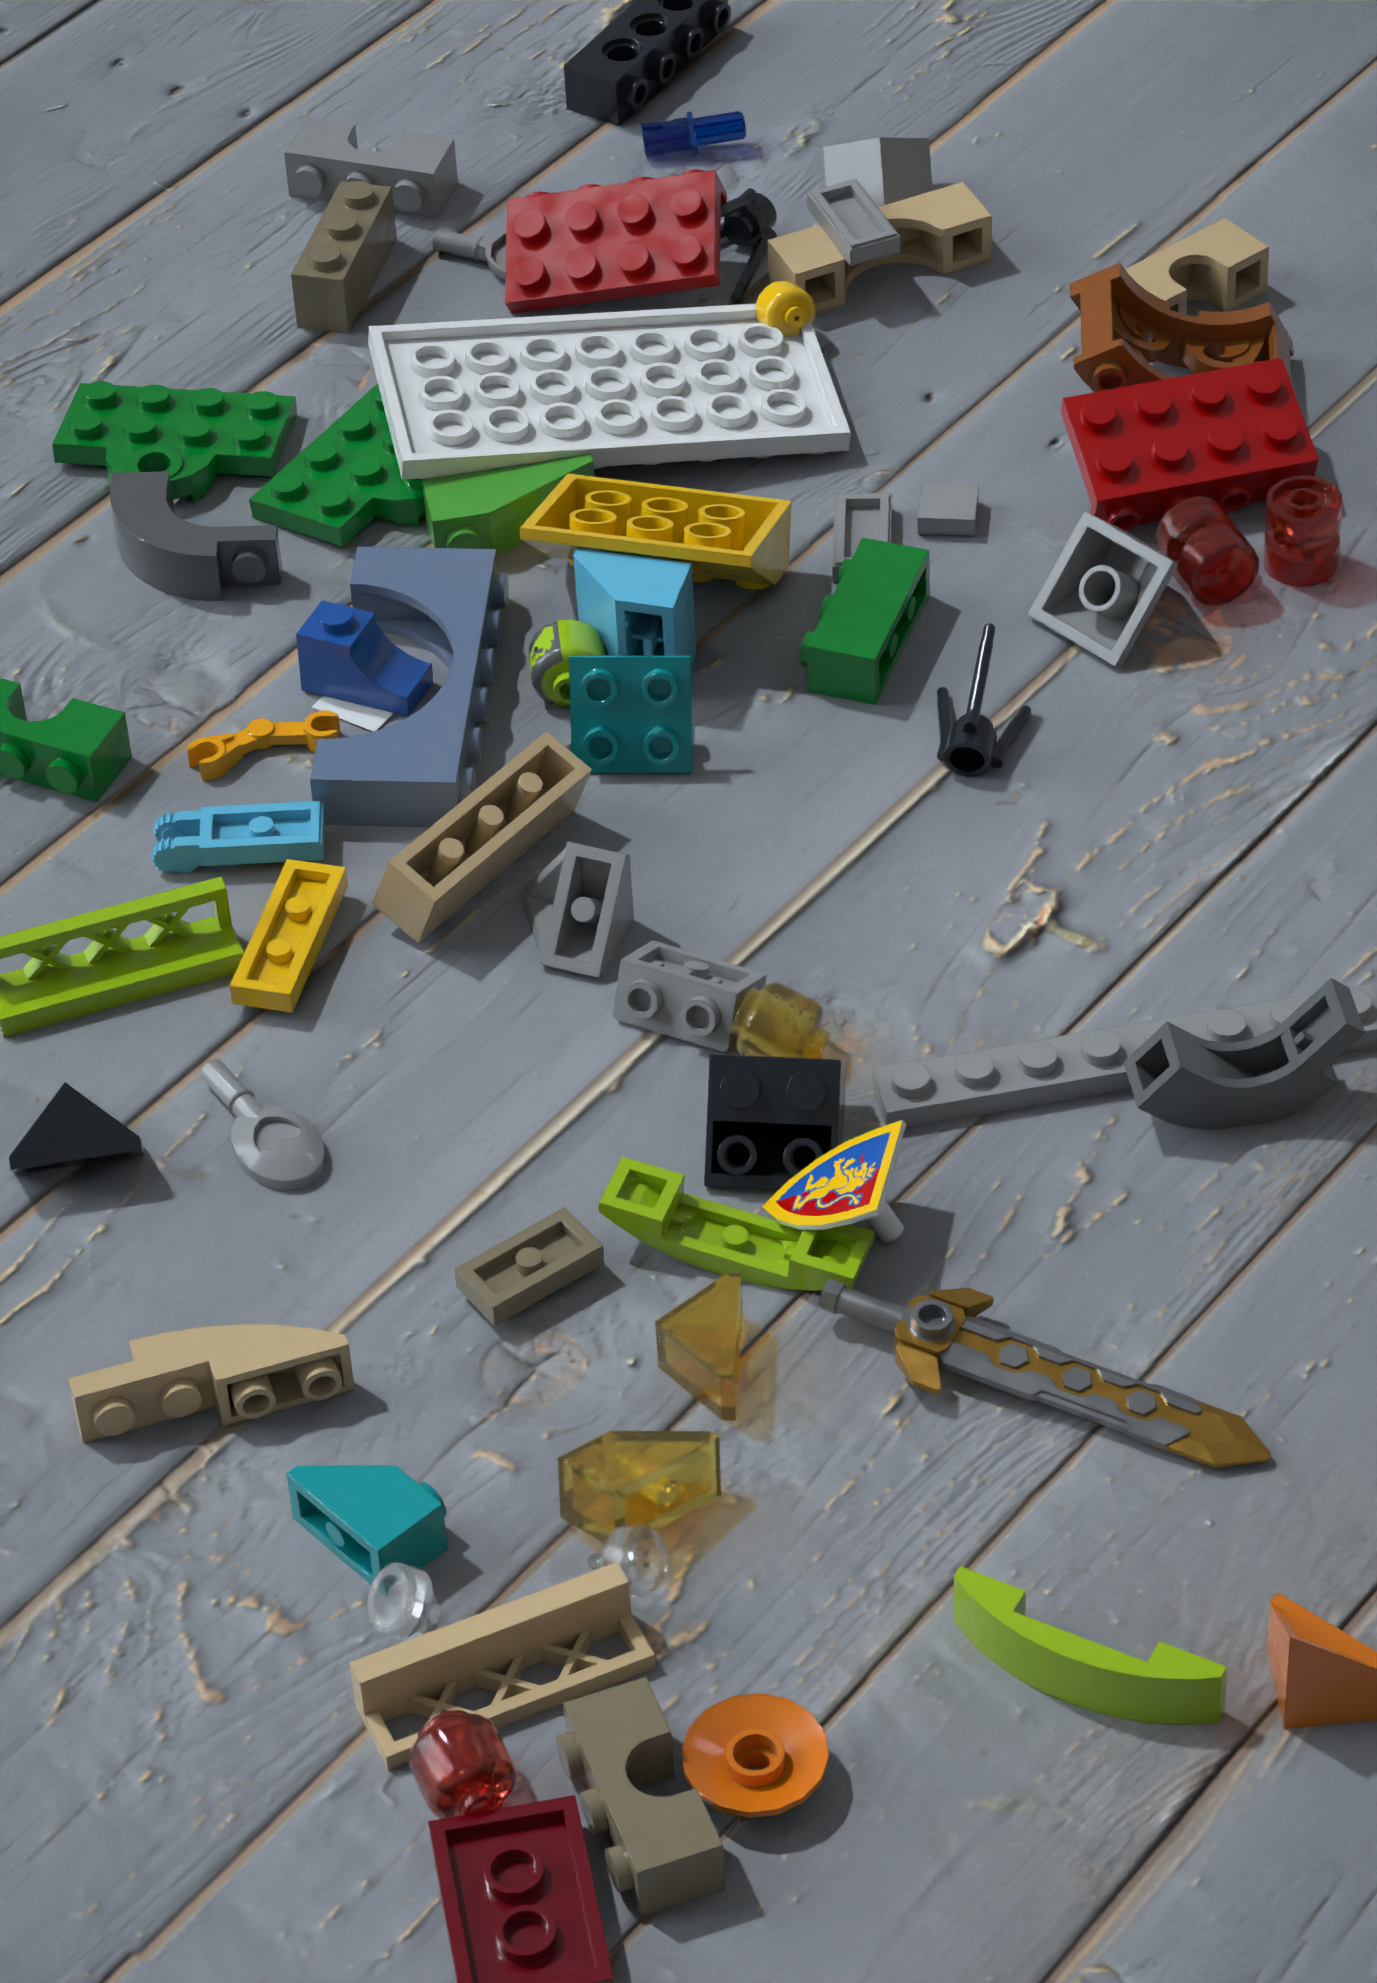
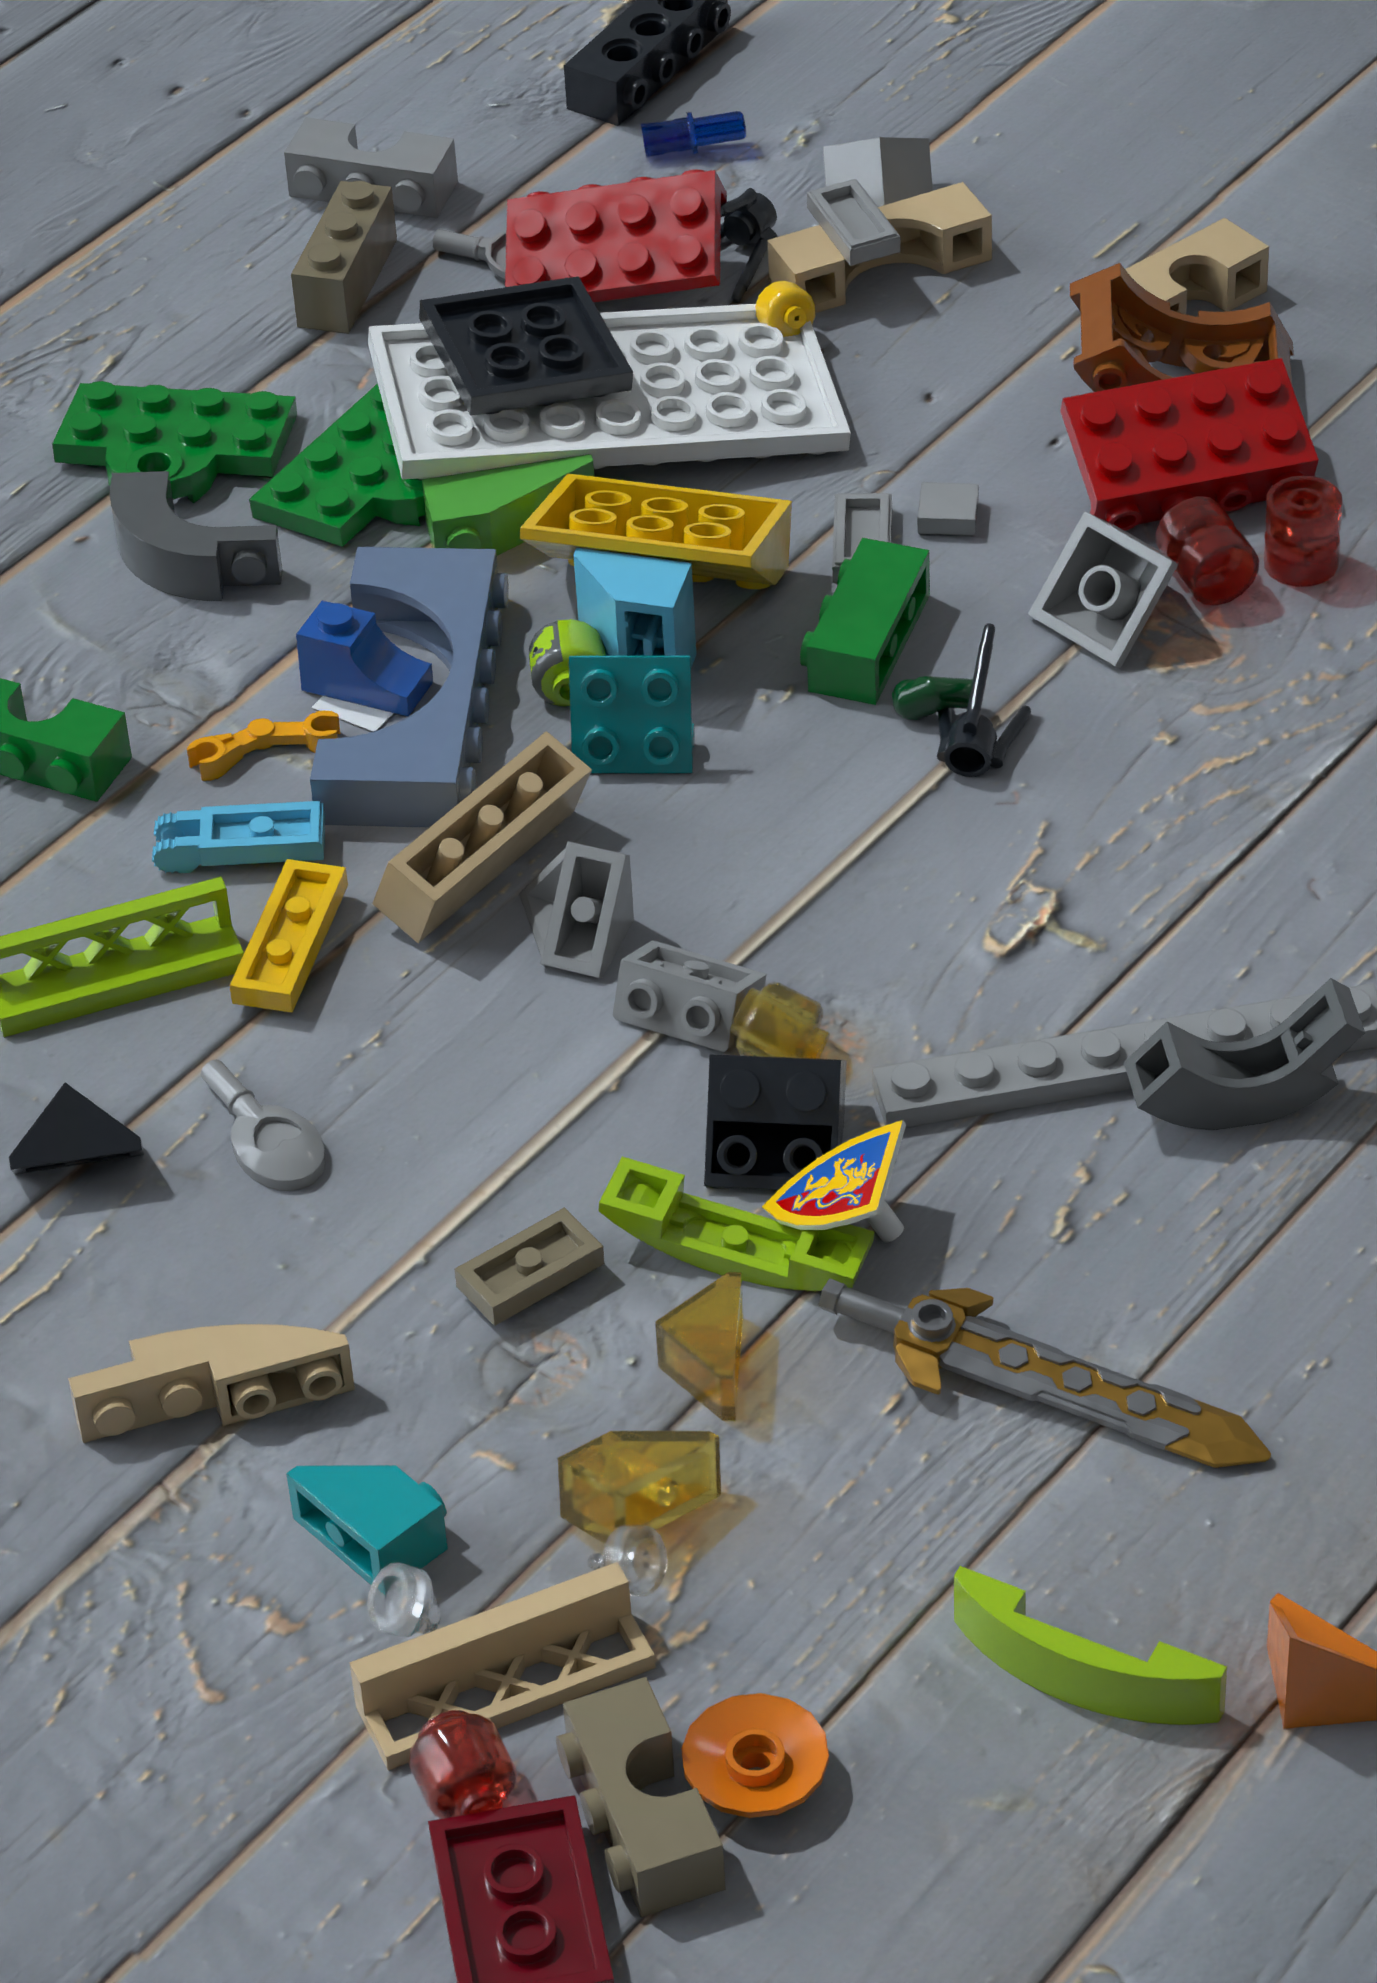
(525, 345): none -> black plate
(930, 695): none -> dark green arm

